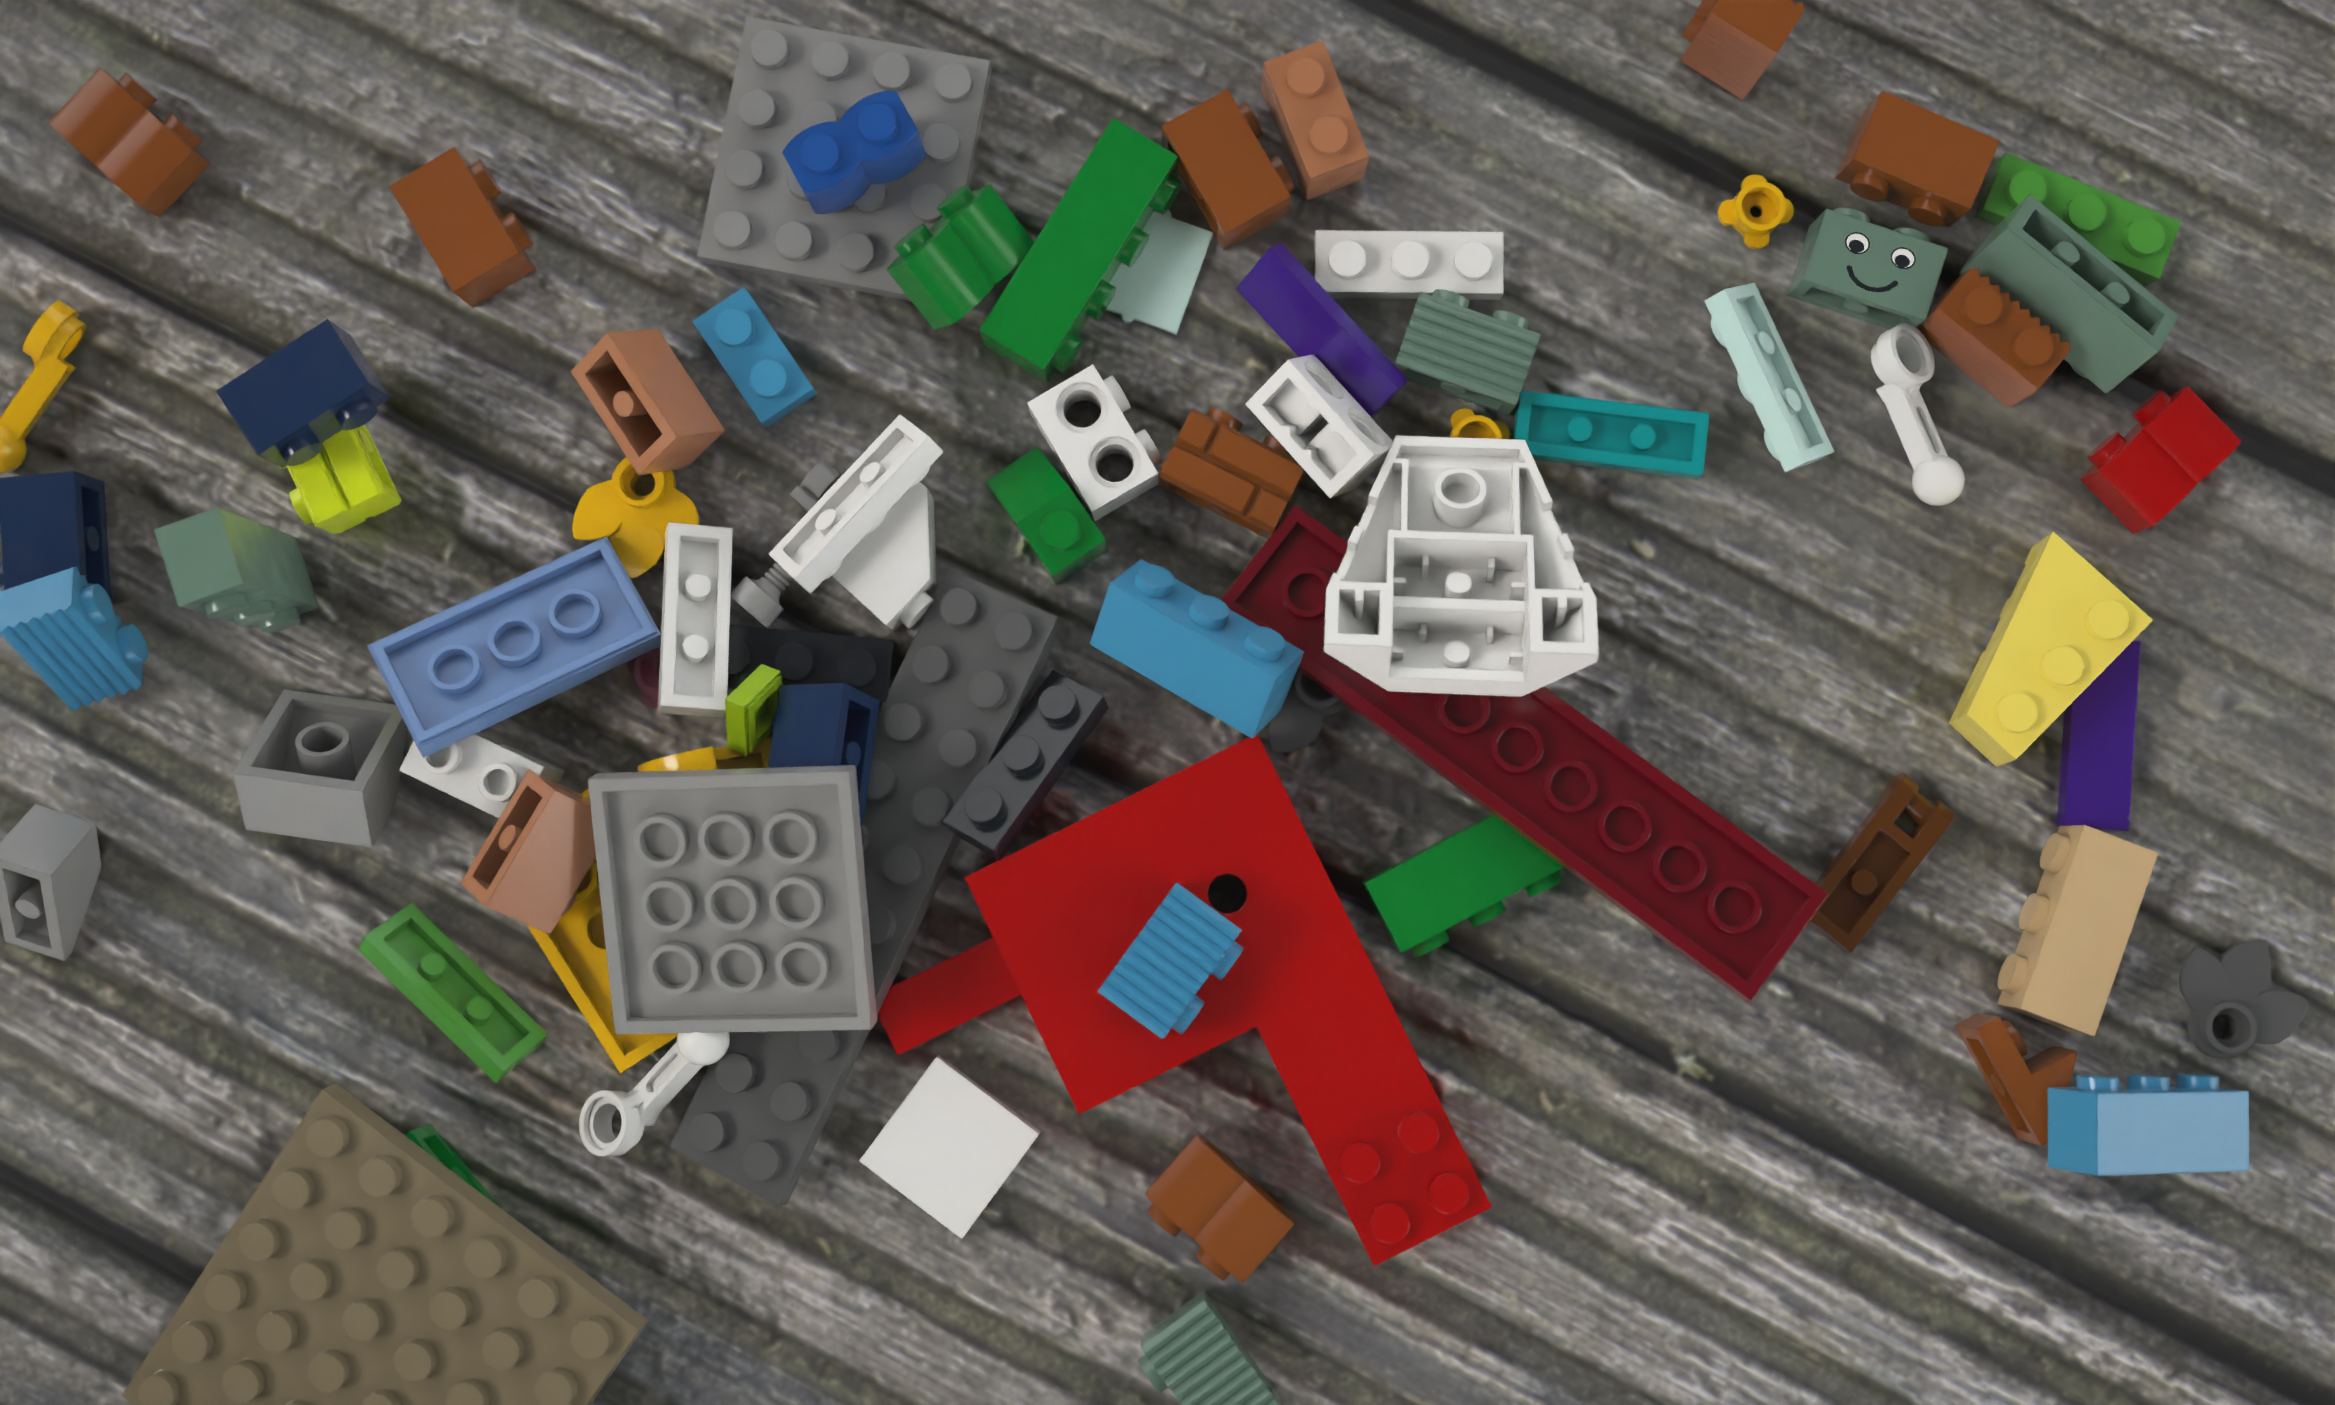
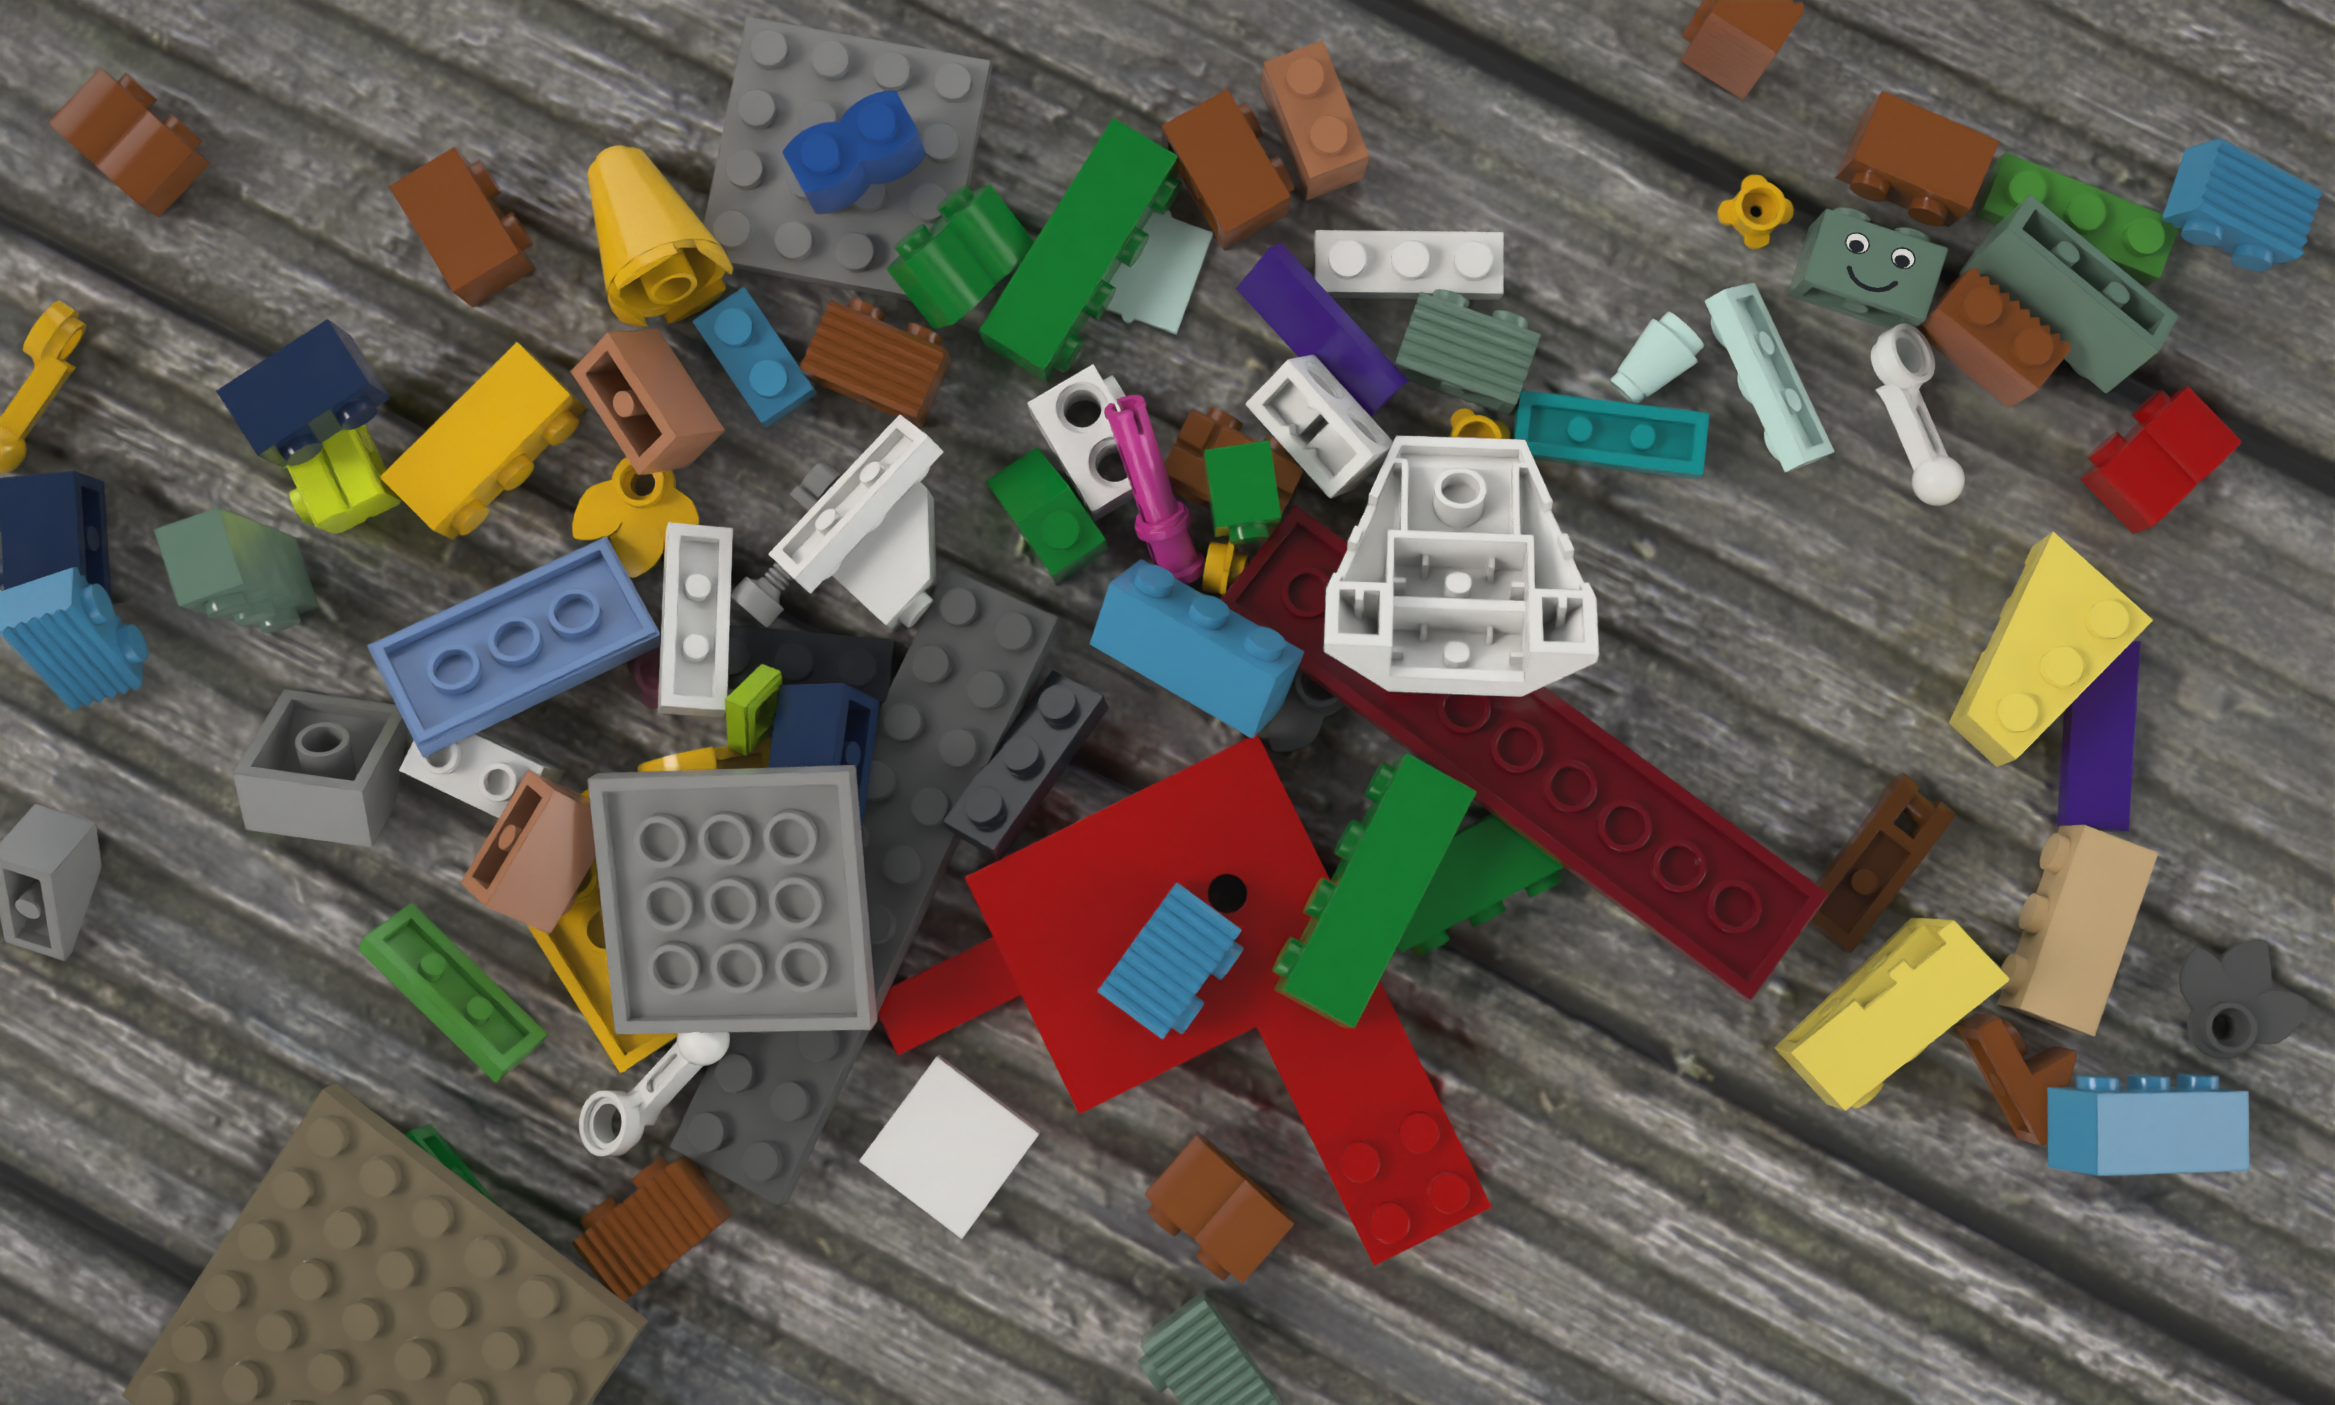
(484, 443): none -> yellow brick
(651, 242): none -> yellow cone
(652, 1227): none -> dark orange brick
(876, 361): none -> dark orange brick
(1160, 518): none -> dark pink pin
(1222, 567): none -> yellow plate
(1242, 491): none -> green brick
(1374, 889): none -> green brick
(1657, 358): none -> light aqua cone
(1890, 1010): none -> light yellow wedge
(2241, 205): none -> dark azure brick

